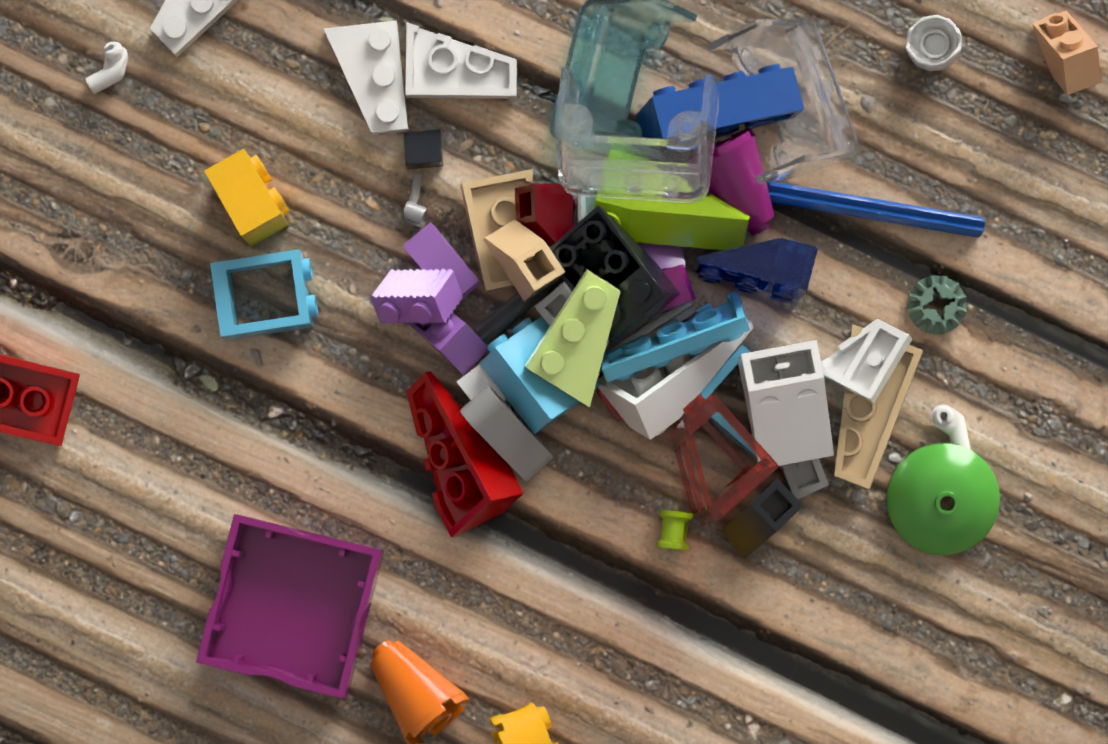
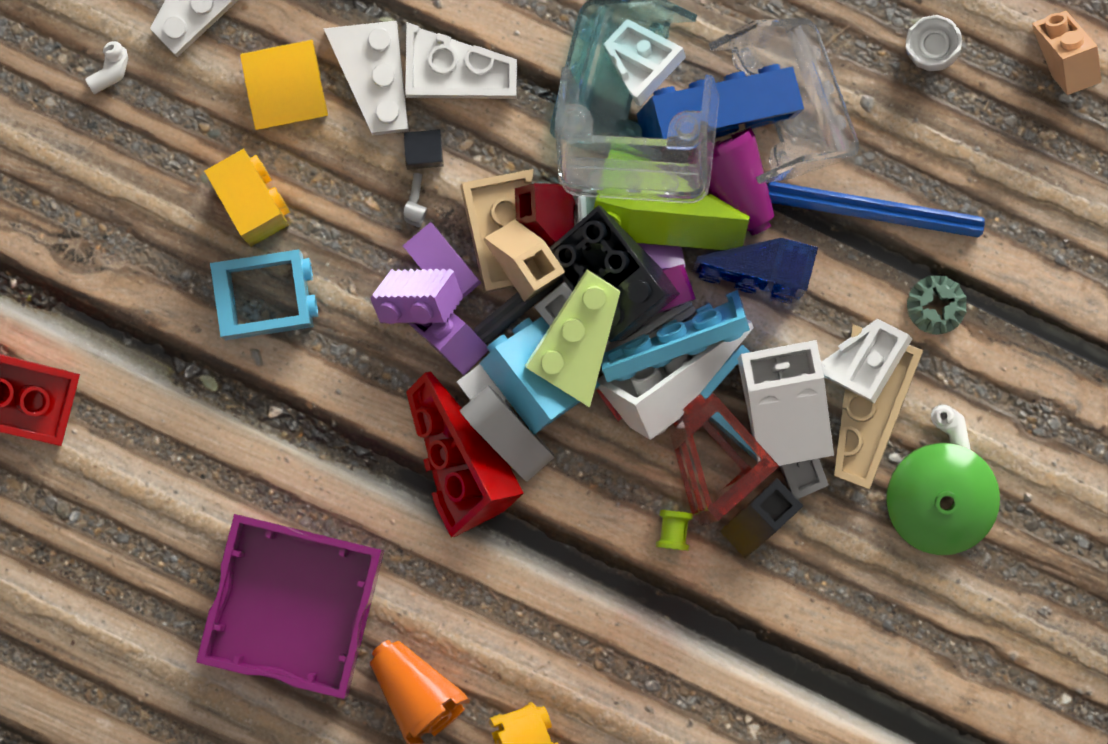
(284, 84): none -> yellow slope
(642, 58): none -> white wing

